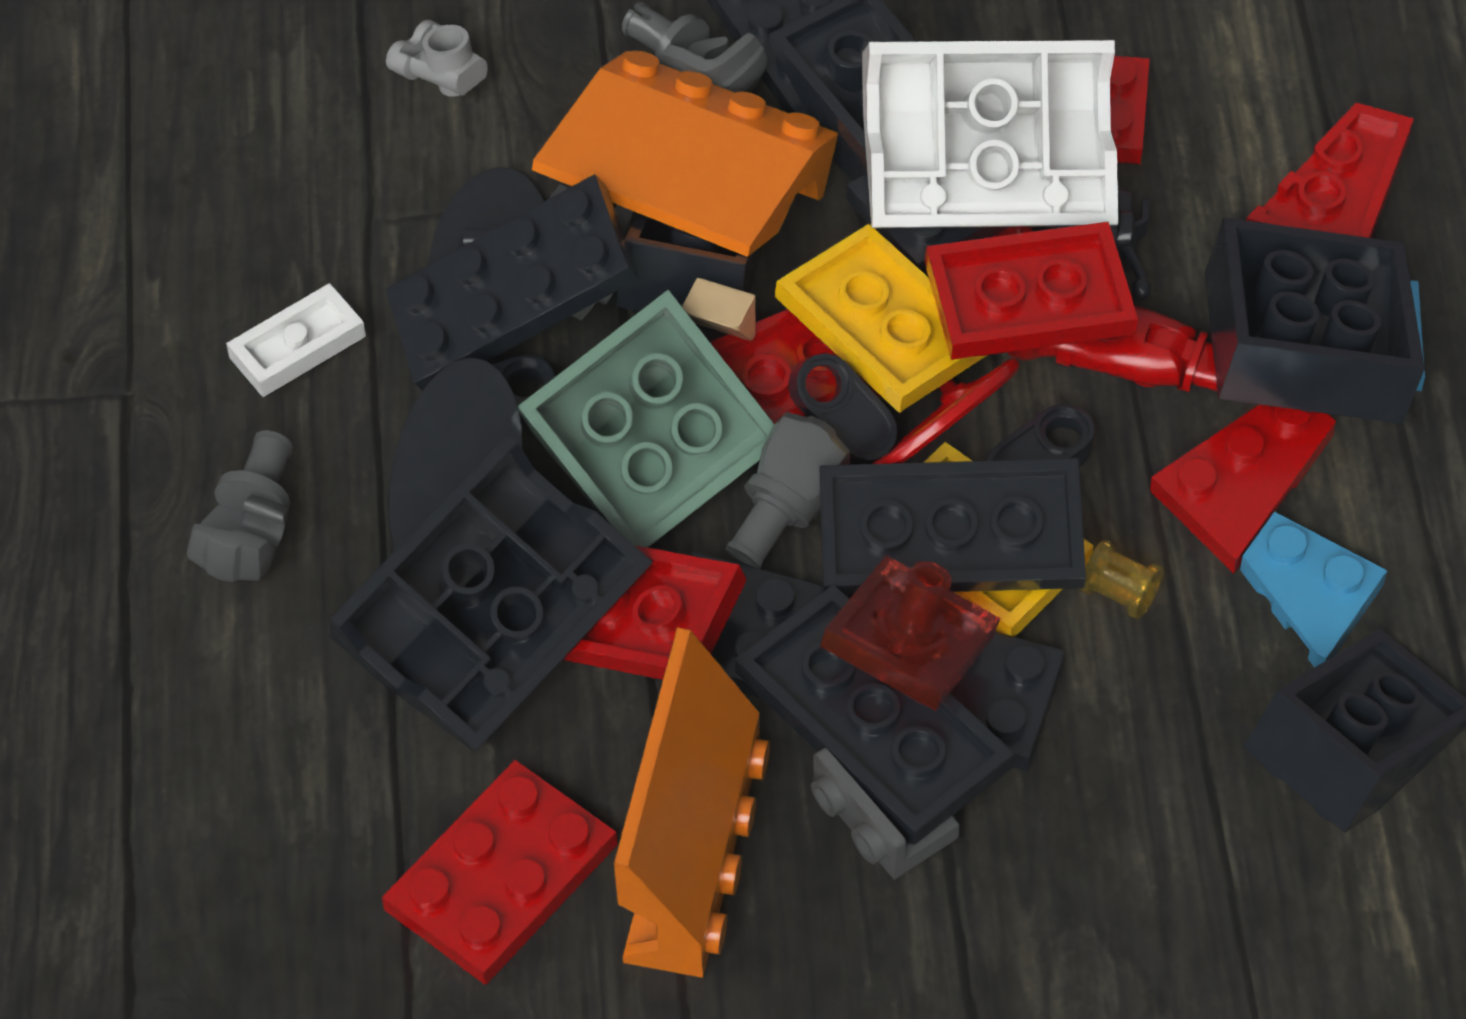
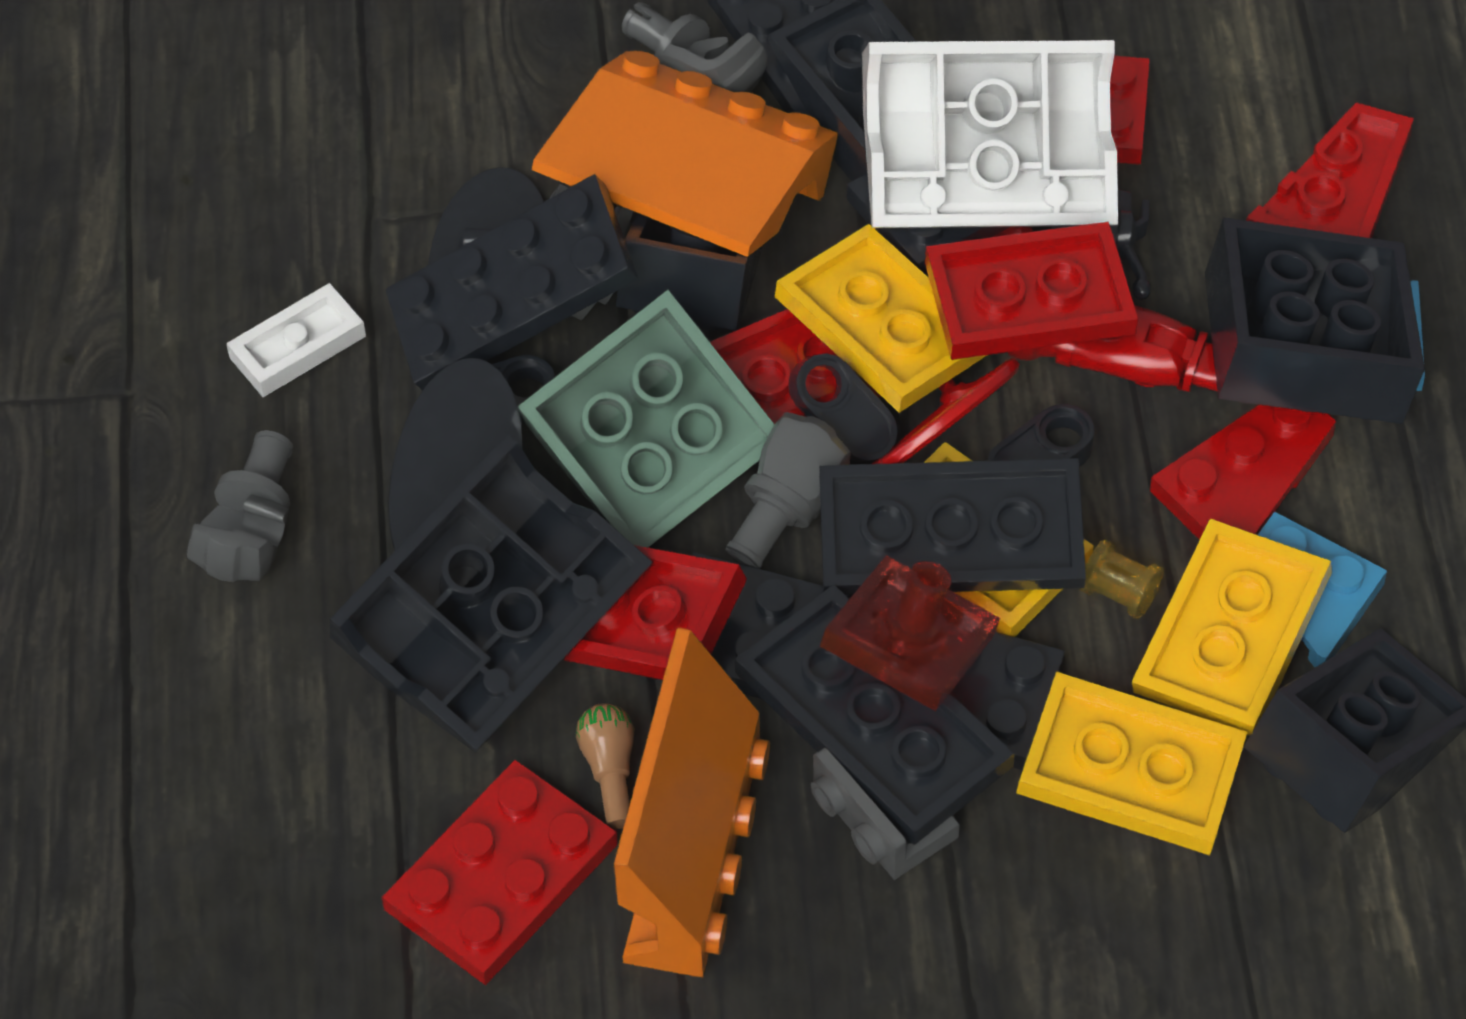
(439, 56): light grey plate -> none
(607, 743): none -> medium nougat piece
(721, 308): tan slope -> none
(1132, 763): none -> yellow plate
(1232, 626): none -> yellow plate

